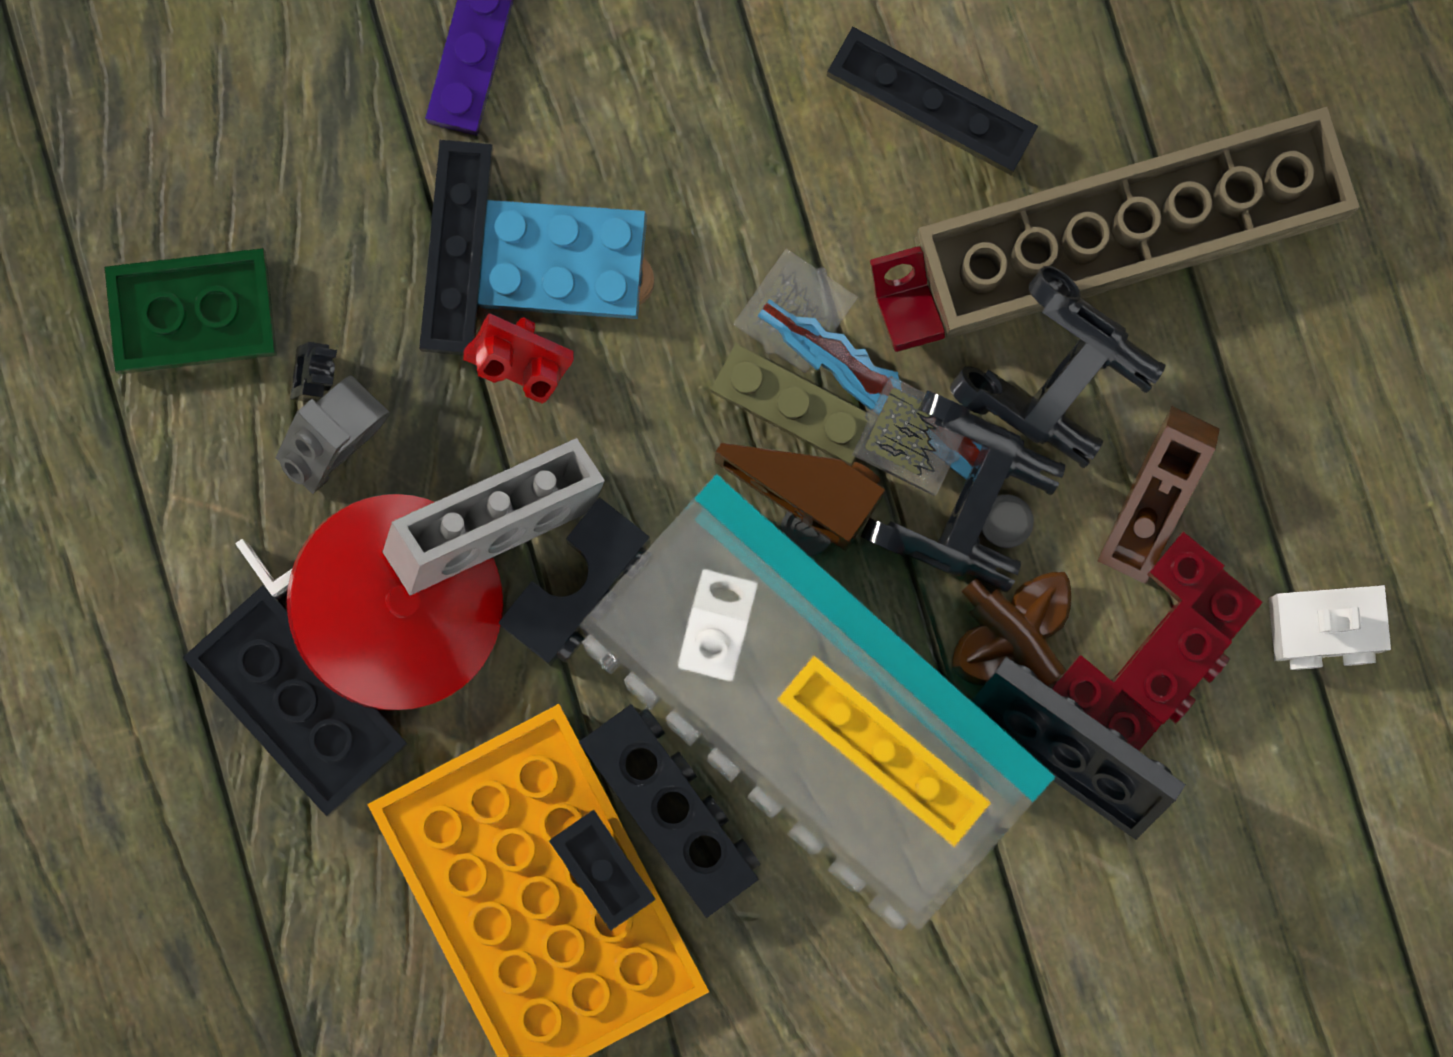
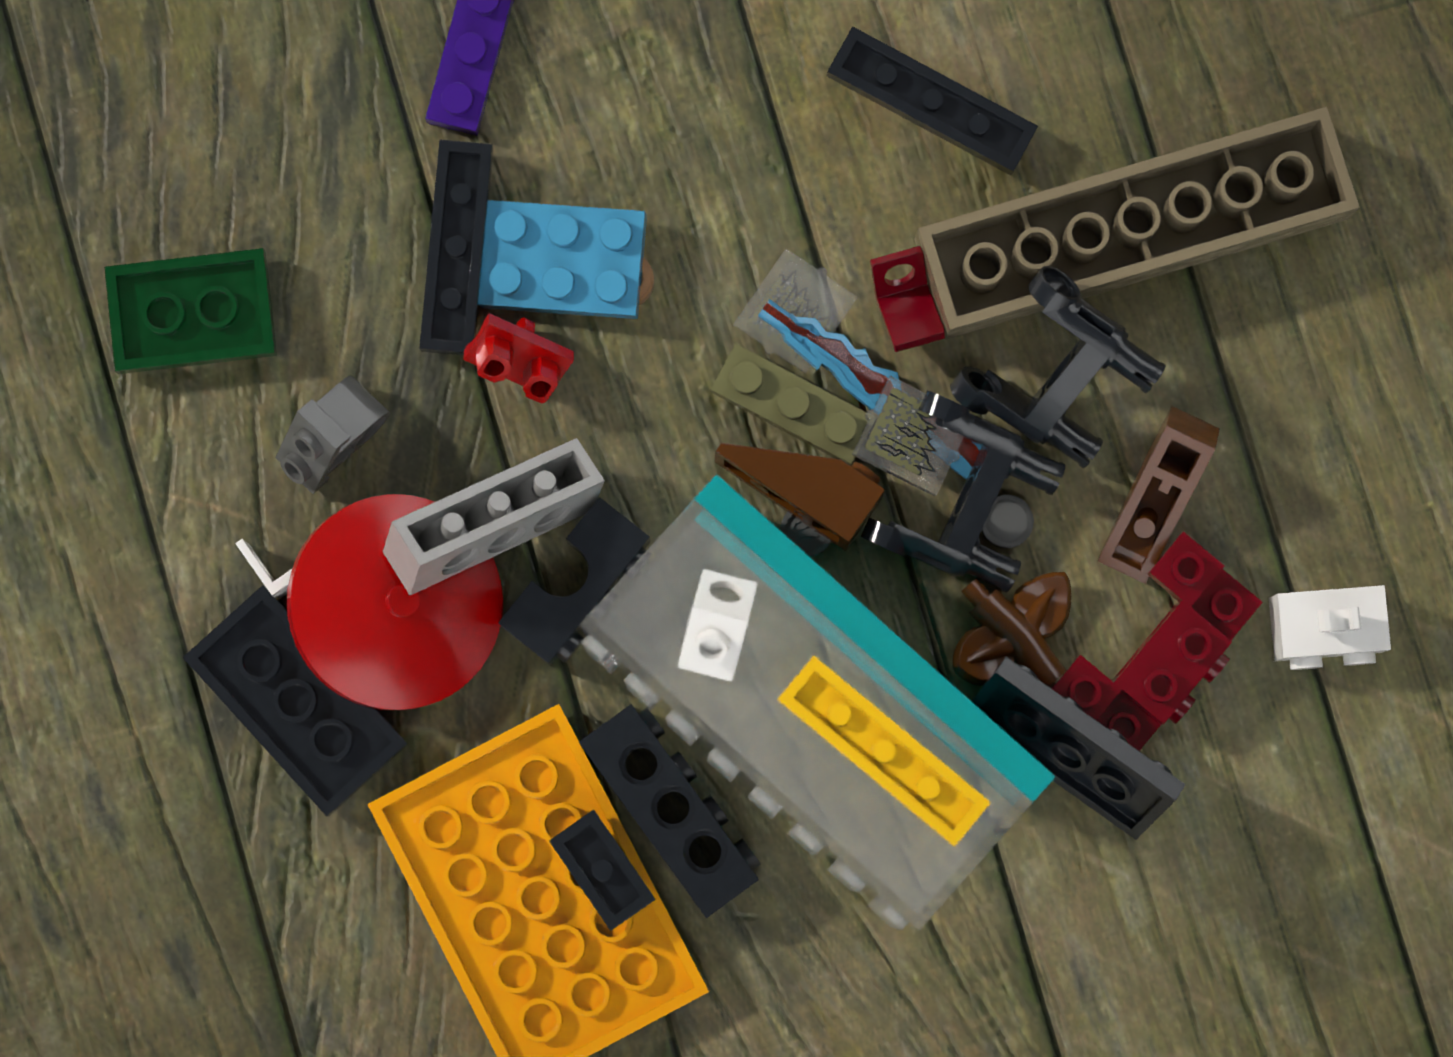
(312, 371): black plate -> none

